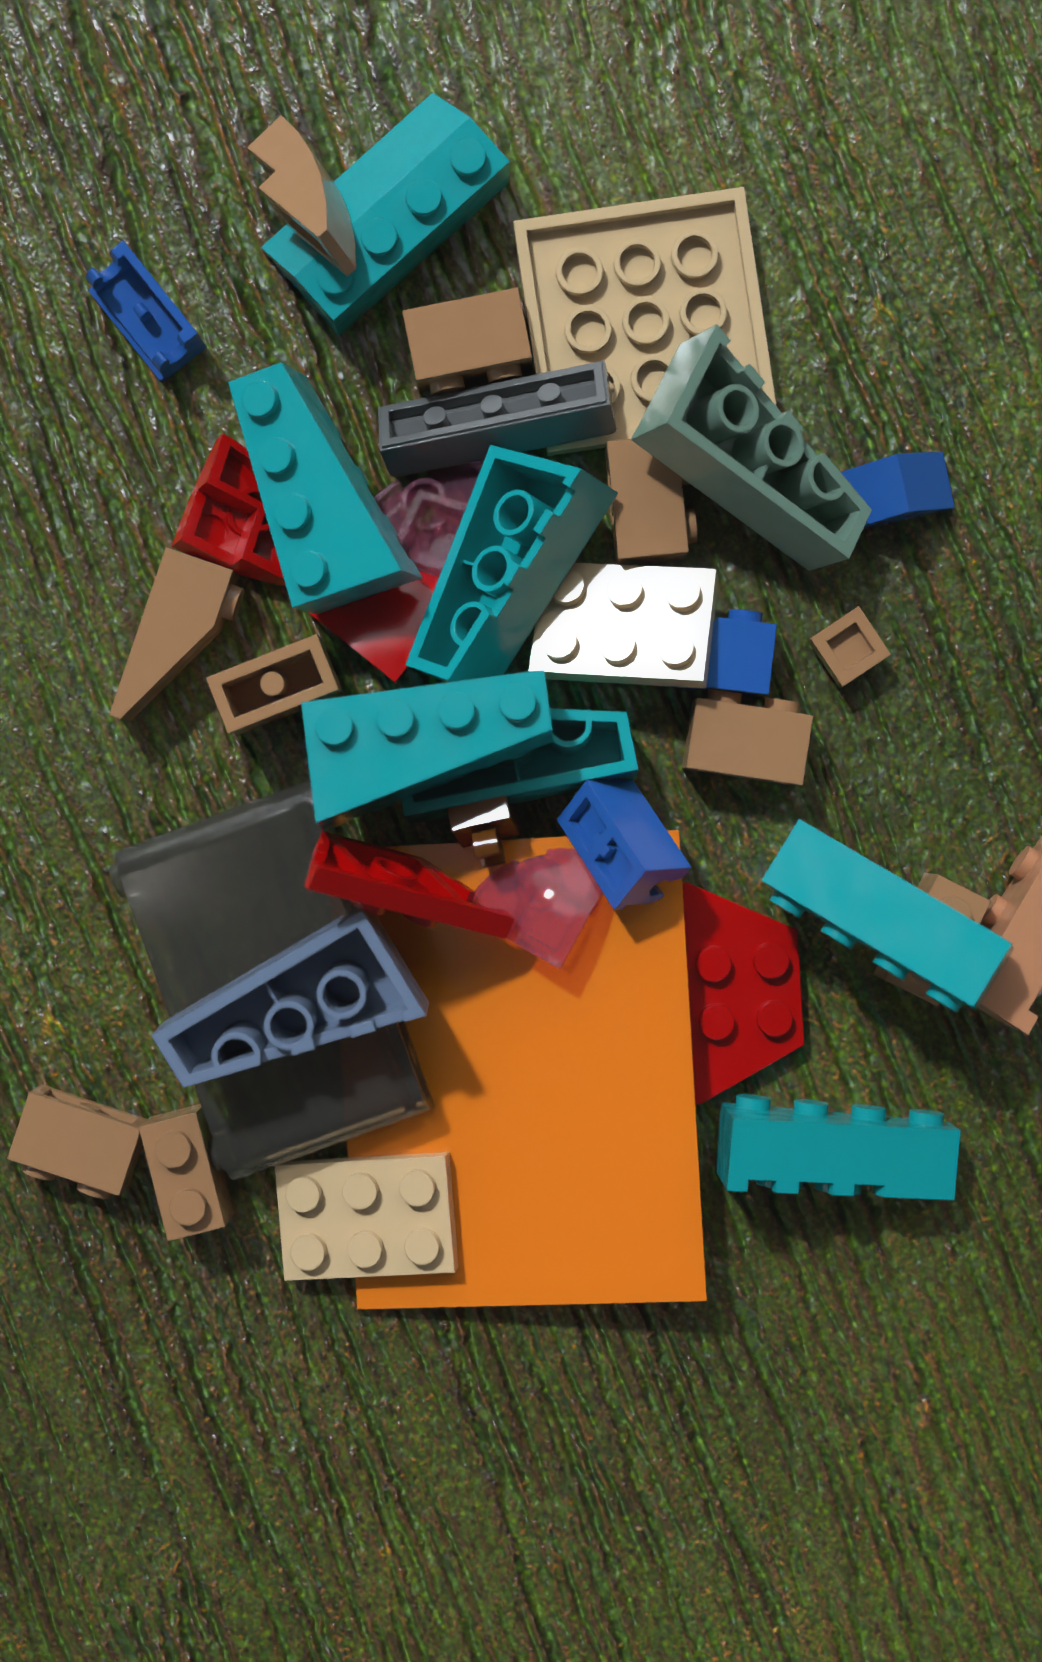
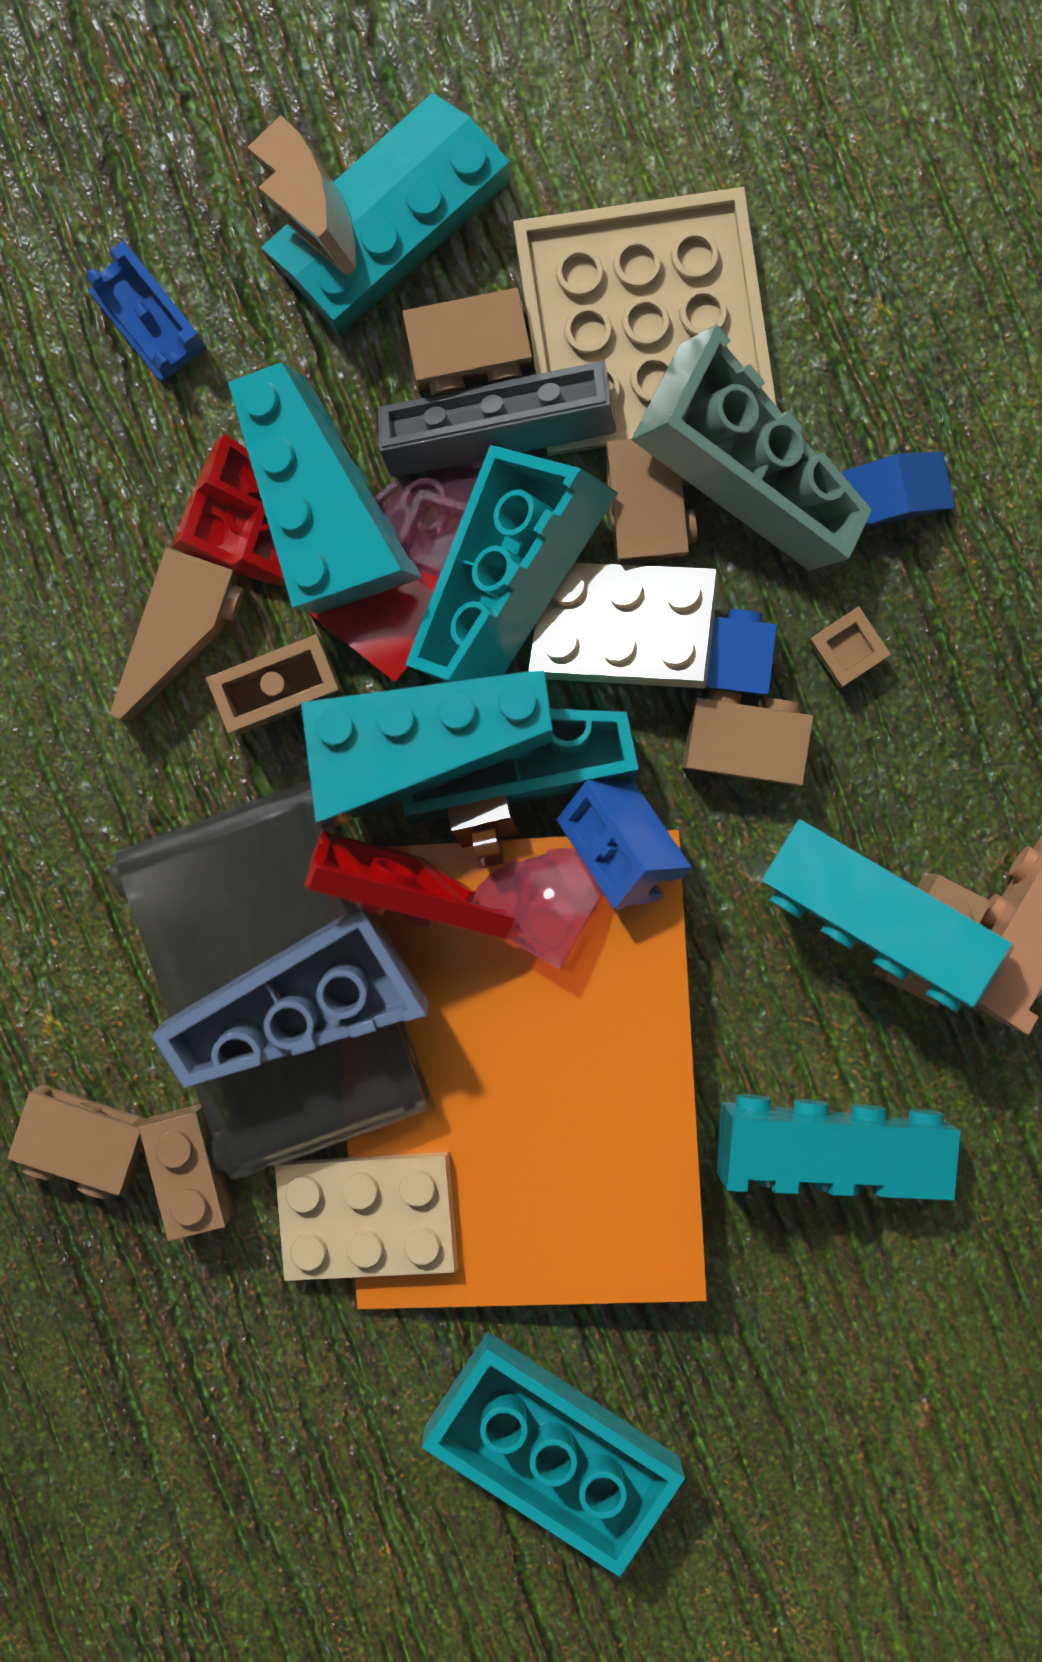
(553, 1454): none -> teal brick
(740, 990): red wing -> none

